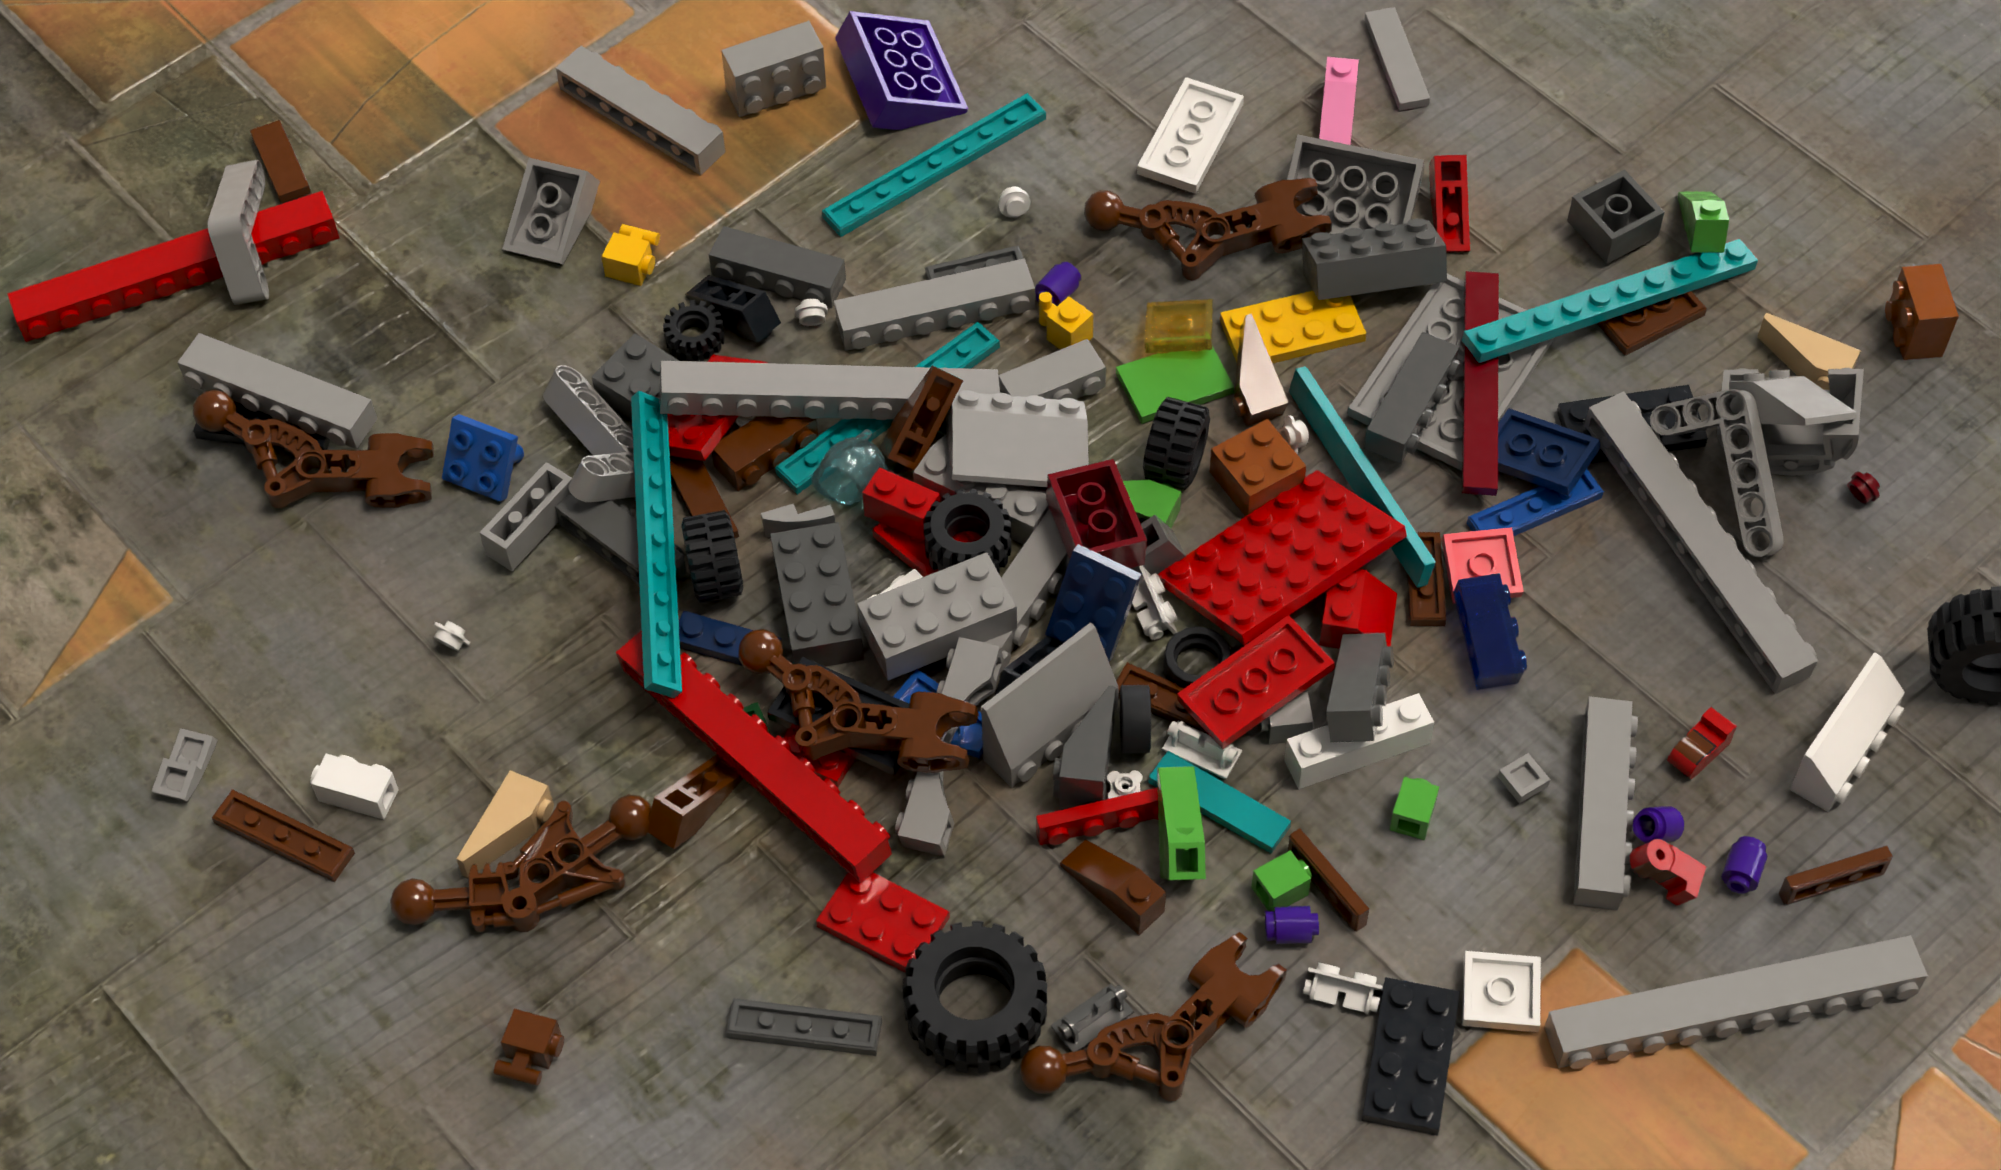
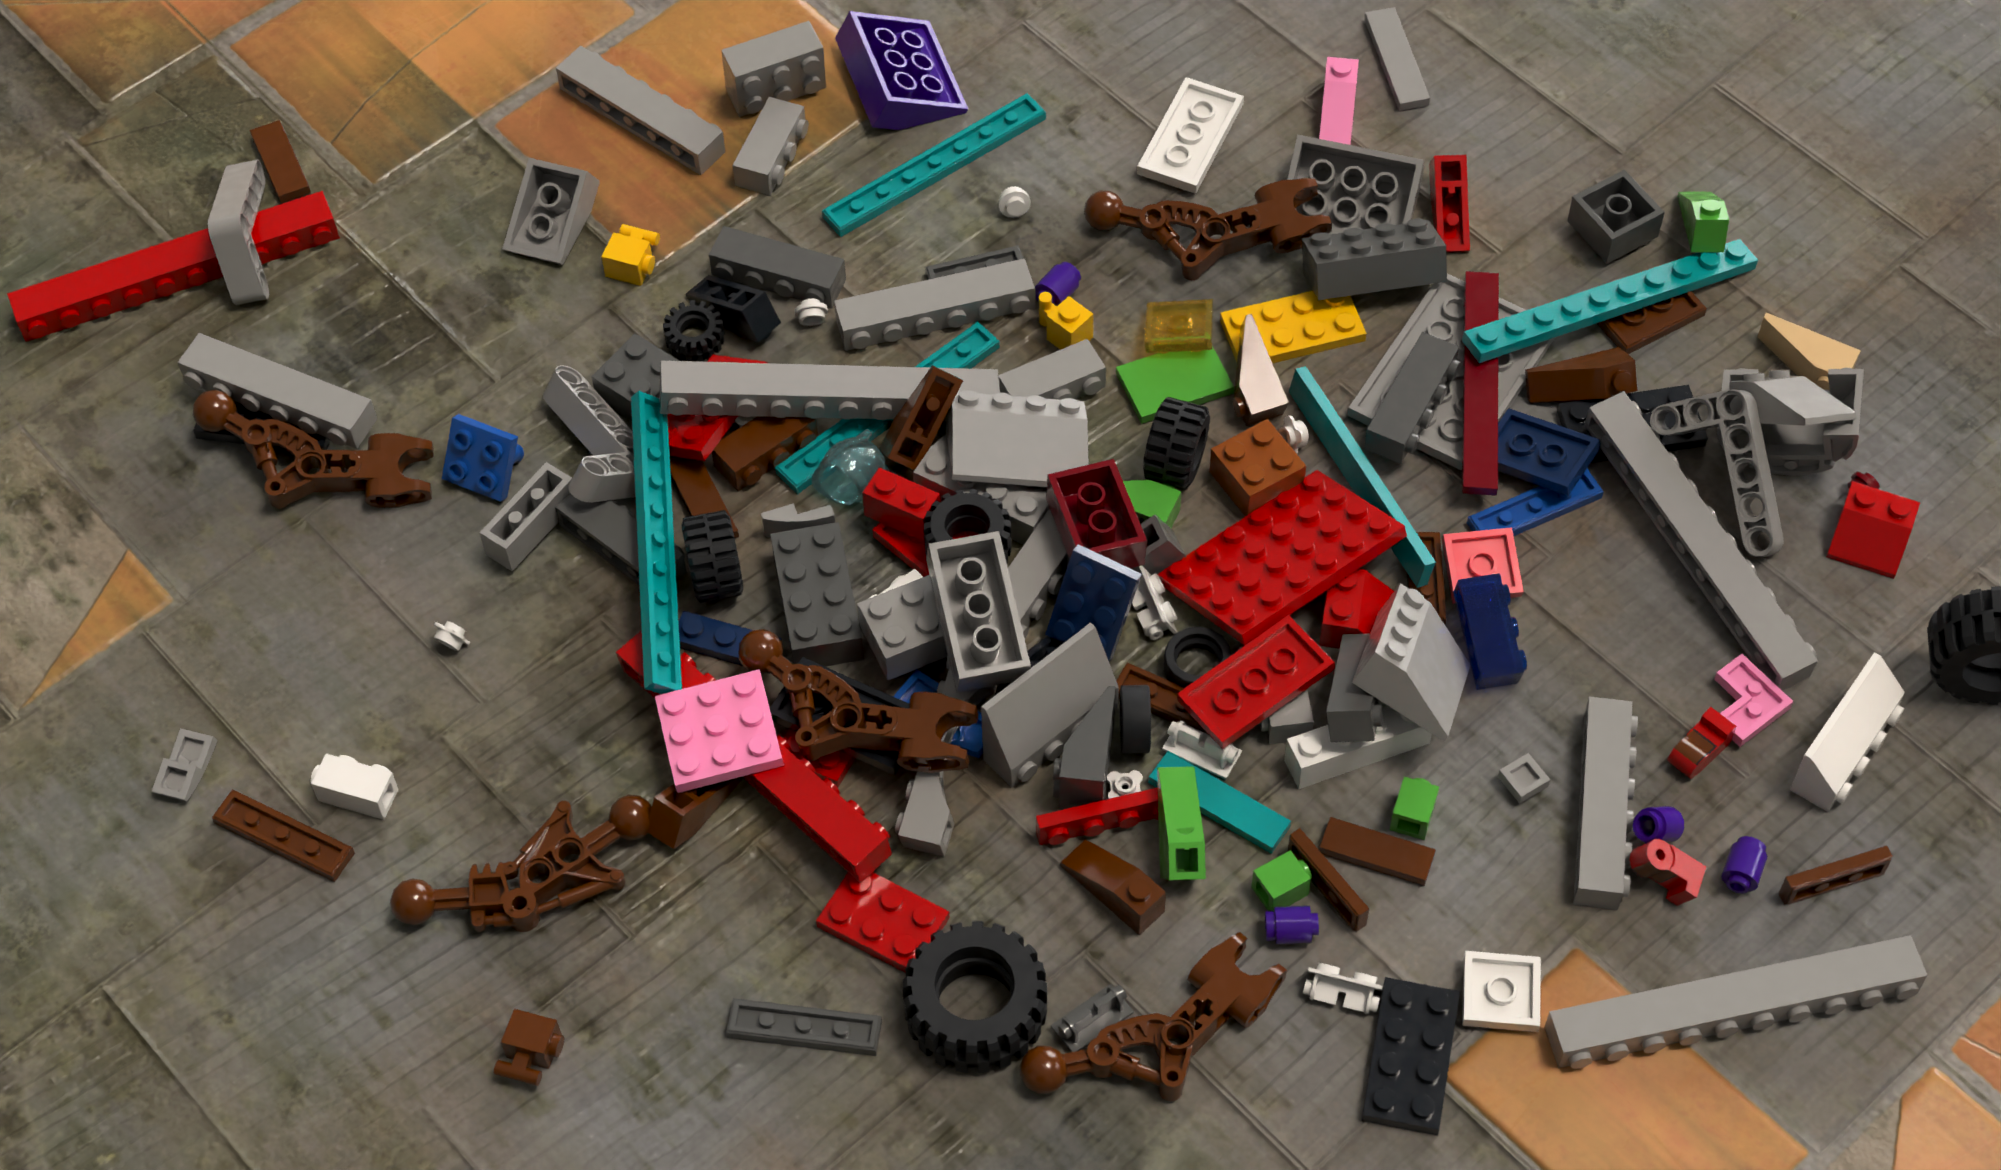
(508, 820): tan slope -> none
(718, 731): none -> bright pink plate
(770, 146): none -> light grey brick
(977, 611): none -> light grey brick
(1377, 851): none -> reddish brown tile
(1414, 663): none -> light grey slope
(1583, 377): none -> reddish brown slope
(1756, 697): none -> bright pink plate
(1873, 529): none -> red slope
(1921, 311): dark orange brick -> none

